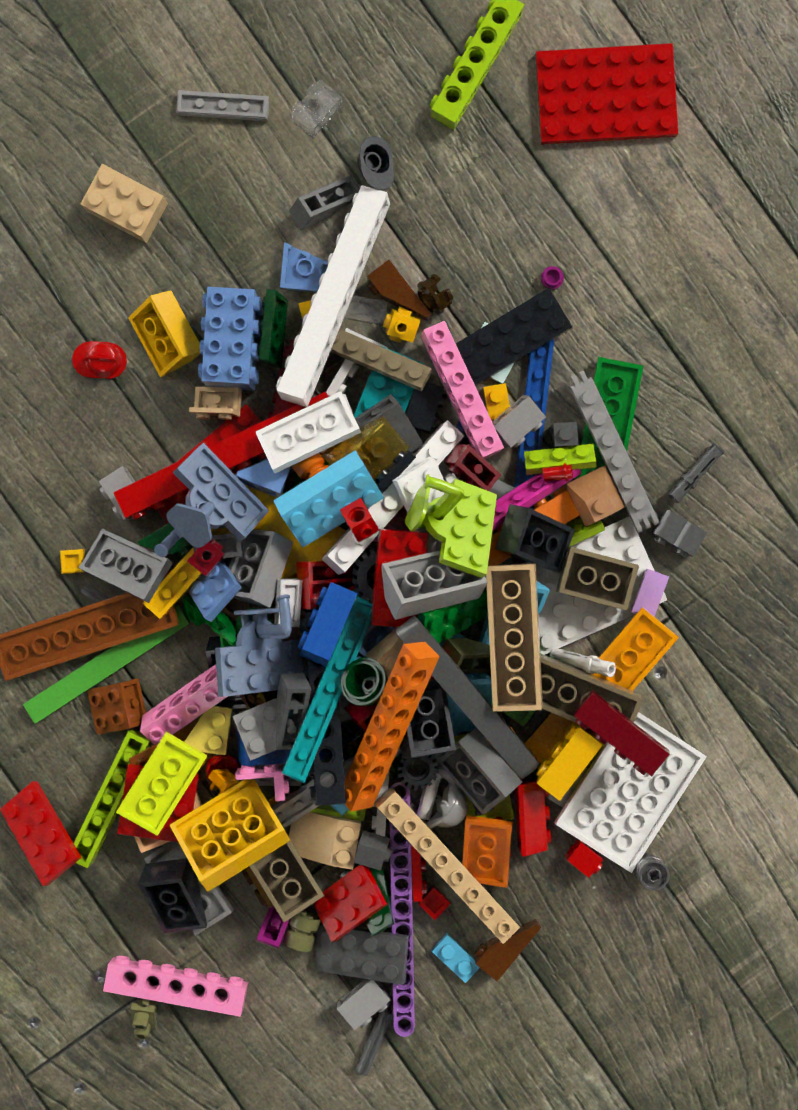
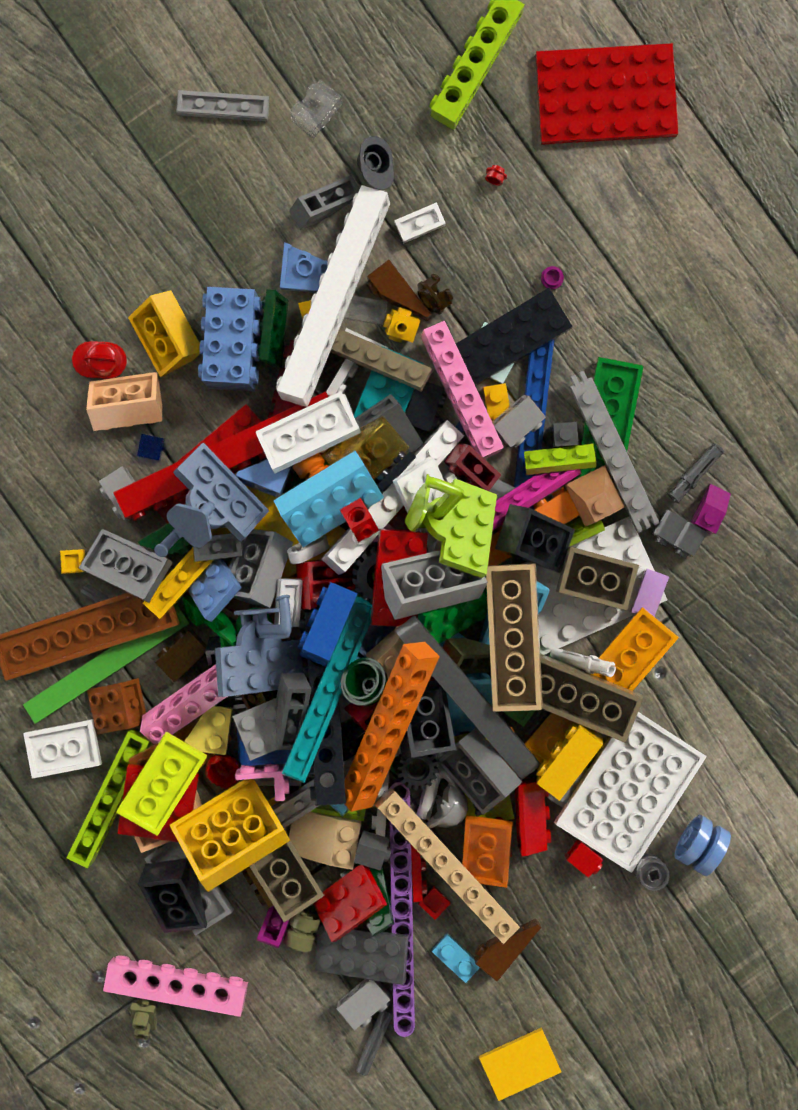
(40, 833): red plate -> none
(62, 748): none -> white plate
(124, 203): tan brick -> none
(124, 401): none -> light nougat slope
(150, 447): none -> clear blue tile
(182, 655): none -> dark brown brick
(207, 566): dark red brick -> none
(217, 402): tan bracket -> none
(222, 779): light orange tile -> none
(299, 554): none -> white beam
(420, 223): none -> white plate
(495, 175): none -> red plate
(520, 1064): none -> yellow tile
(558, 473): red pin -> none
(622, 733): dark red brick -> none
(702, 845): none -> medium blue wheel
(711, 509): none -> magenta slope

